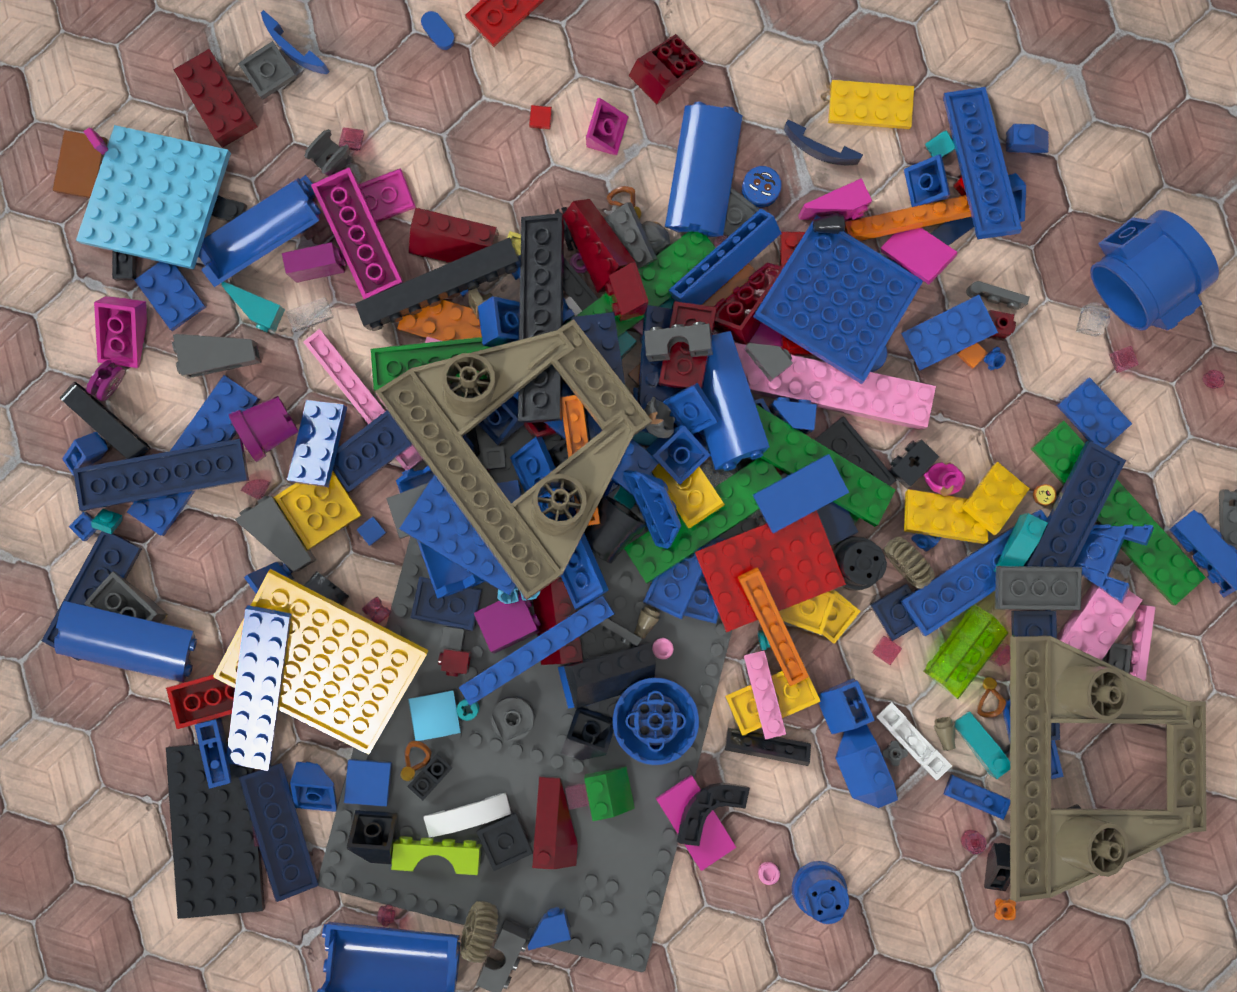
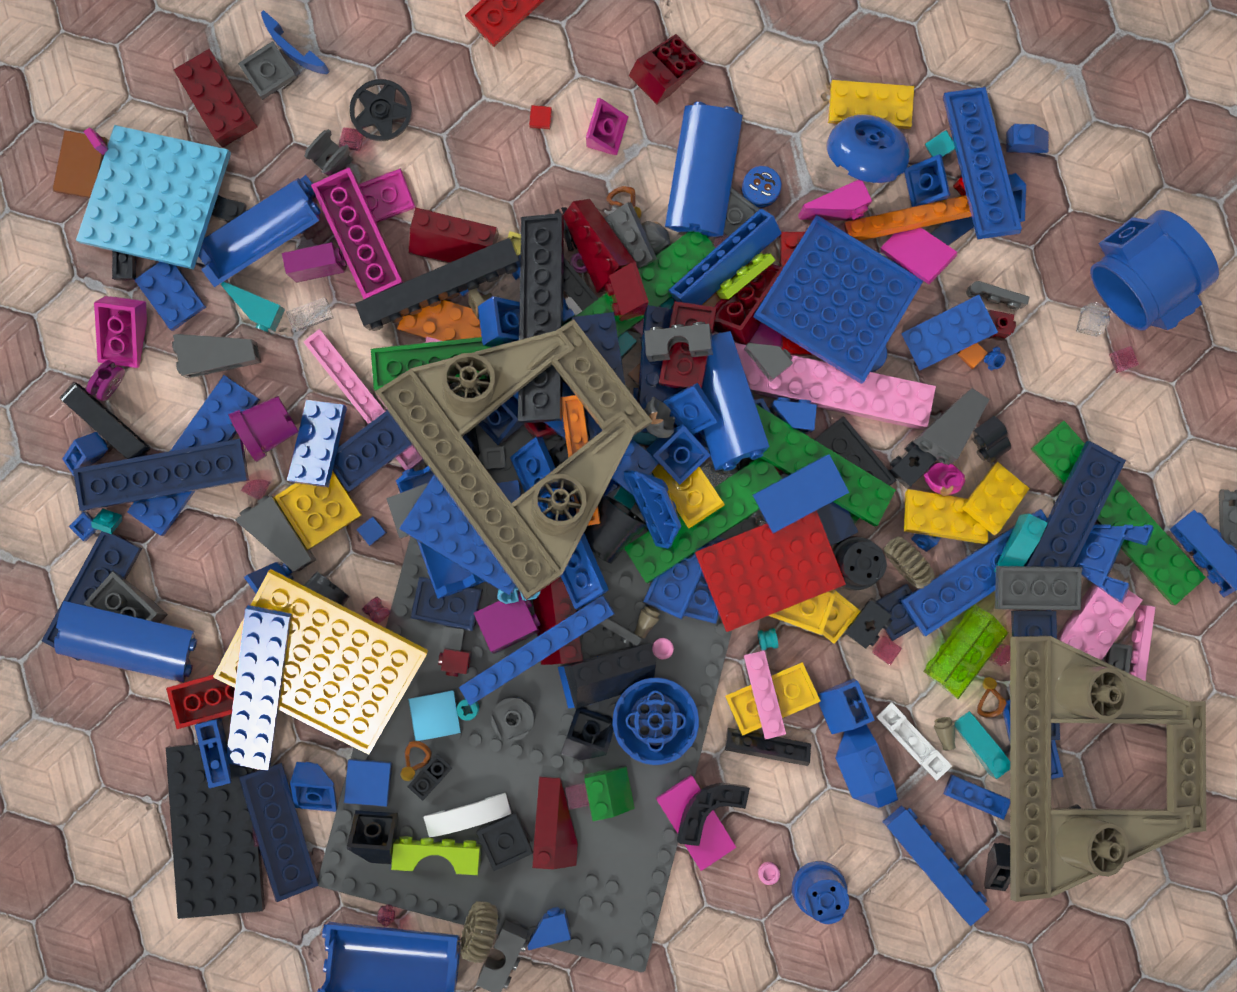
(380, 110): none -> black wheel
(437, 30): blue tile -> none
(745, 275): none -> lime plate
(773, 626): orange plate -> none
(821, 152): dark blue slope -> none
(829, 224): black cone -> none
(869, 148): none -> blue brick
(871, 611): none -> black brick
(895, 759): dark grey plate -> none
(936, 866): none -> blue brick
(952, 429): none -> dark grey slope
(969, 838): clear pink wheel -> none
(991, 439): none -> black brick
(1000, 914): orange plate -> none
(1044, 494): light yellow tile -> none
(1094, 414): blue plate -> none
(1214, 379): clear pink plate -> none

